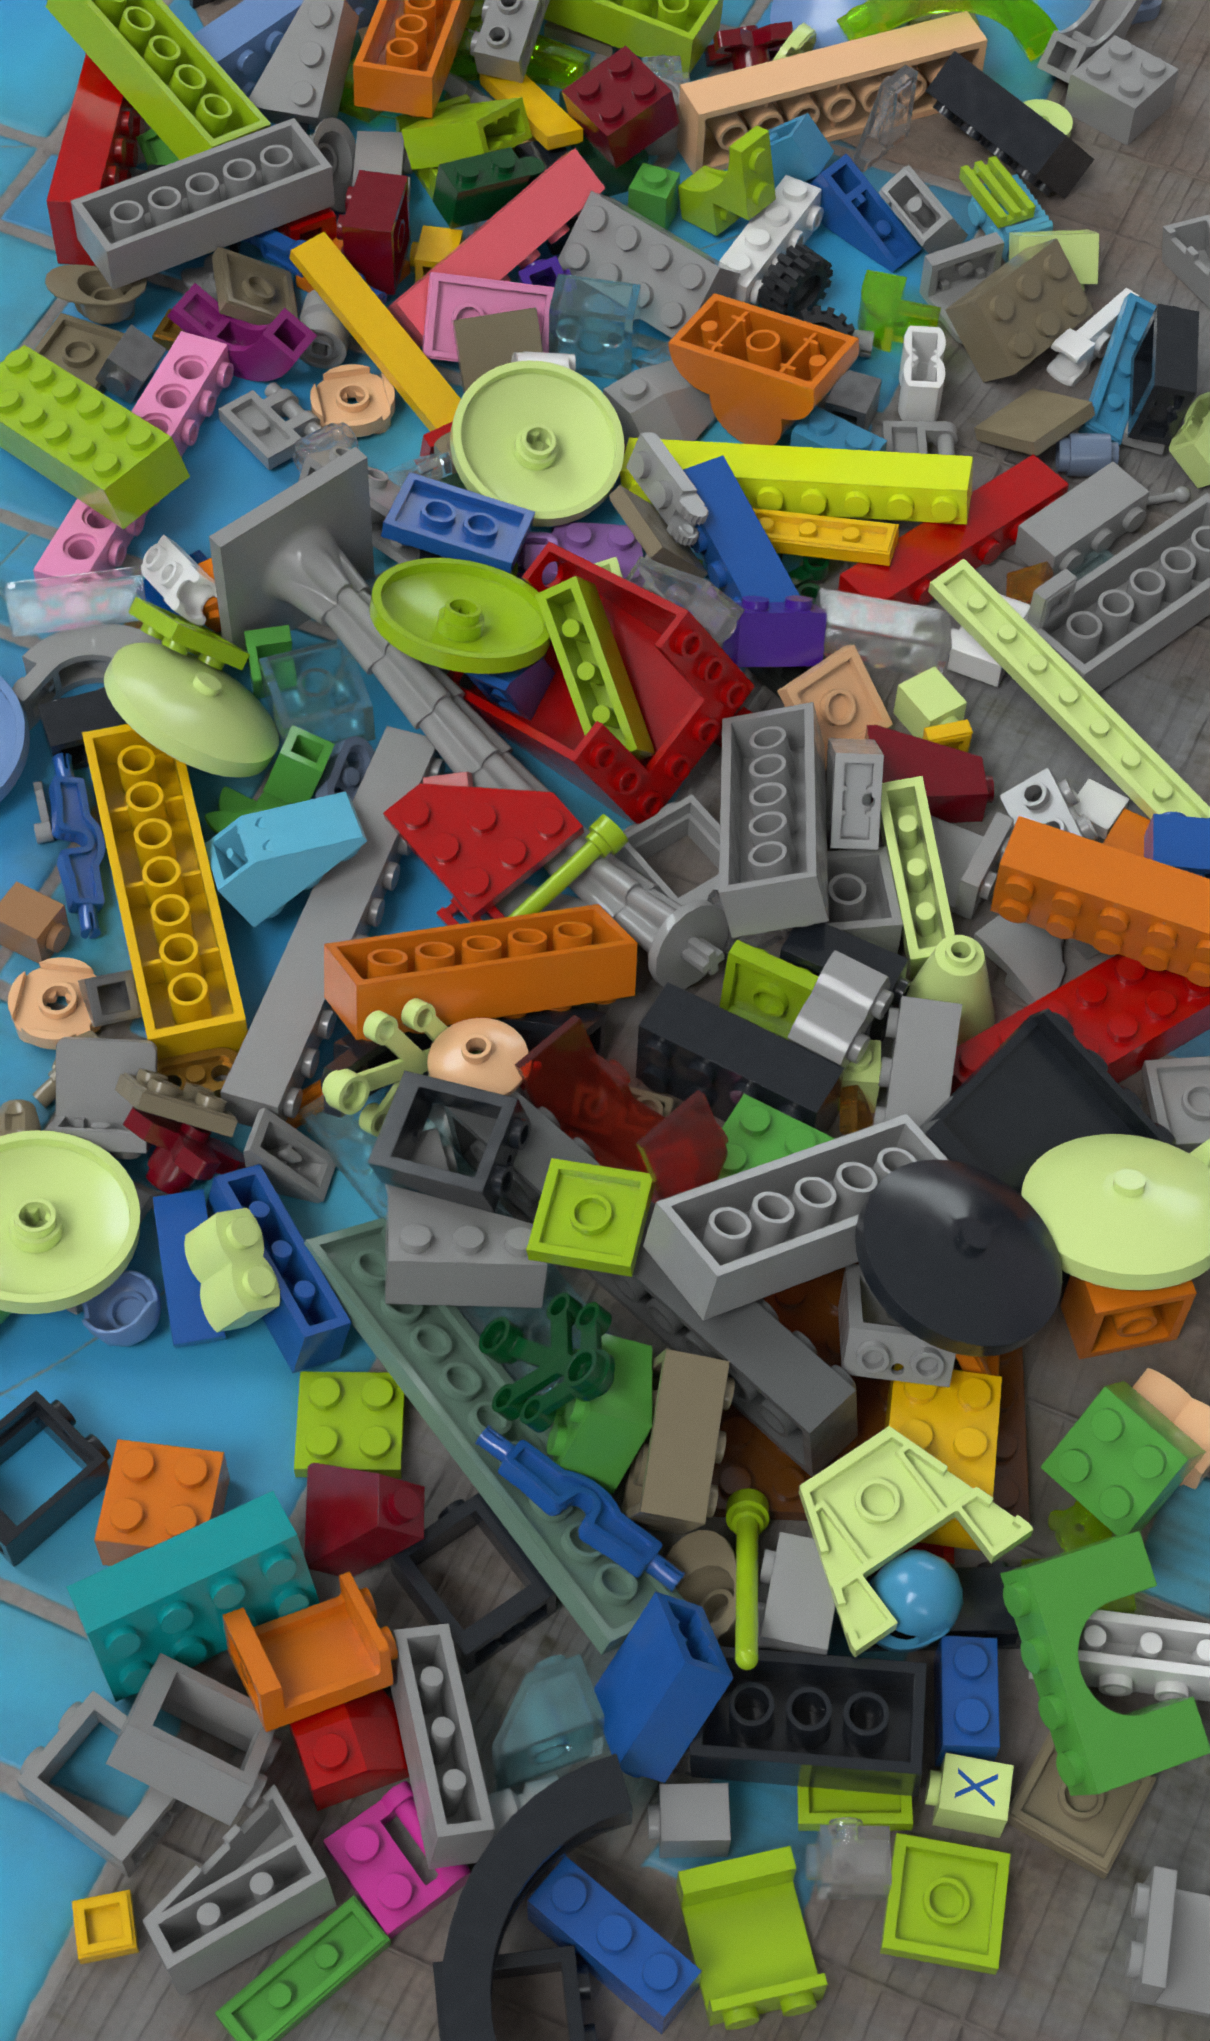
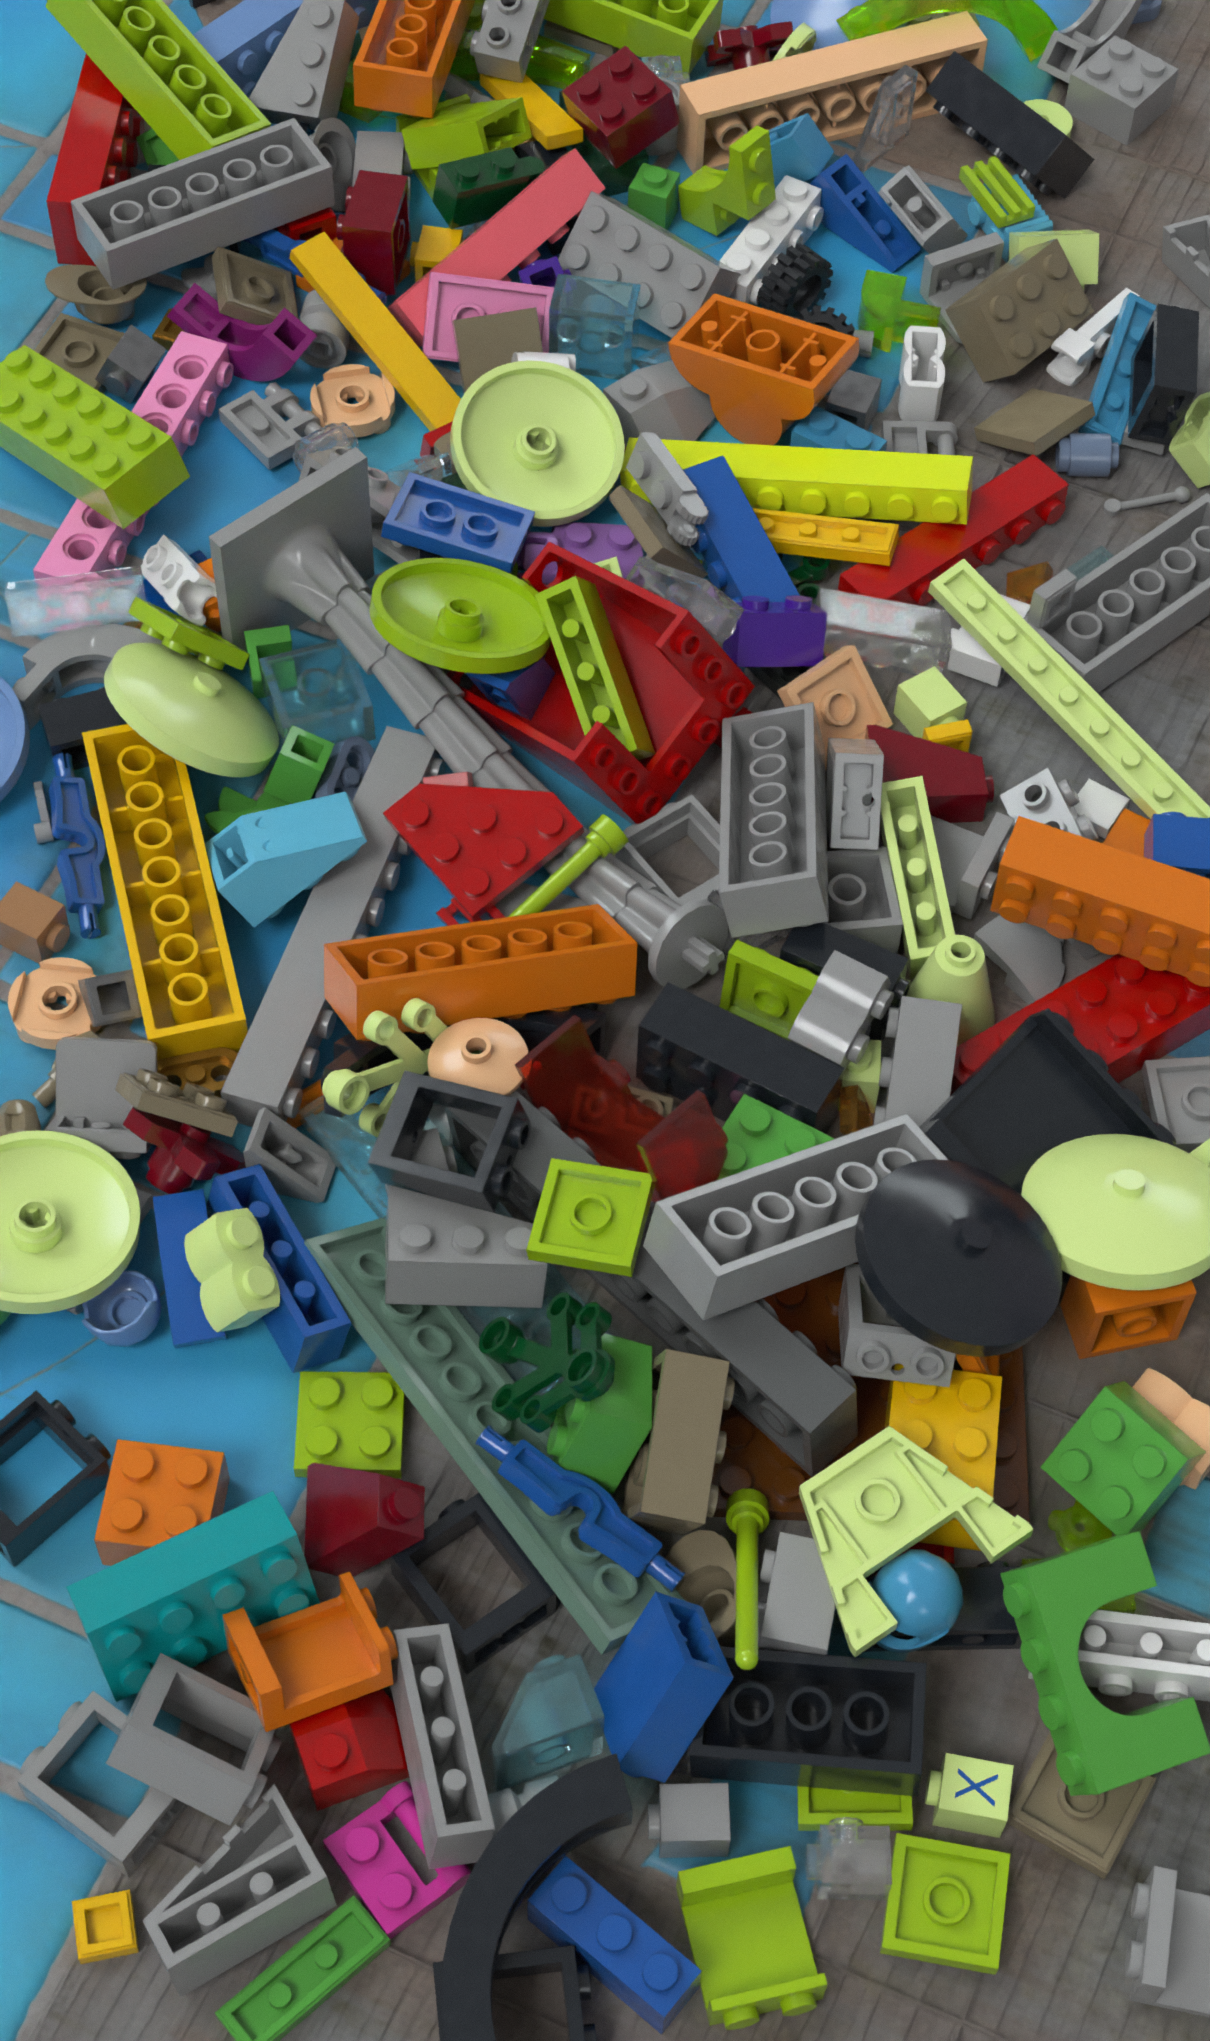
(966, 1698): blue brick -> none
(1083, 520): light grey brick -> none

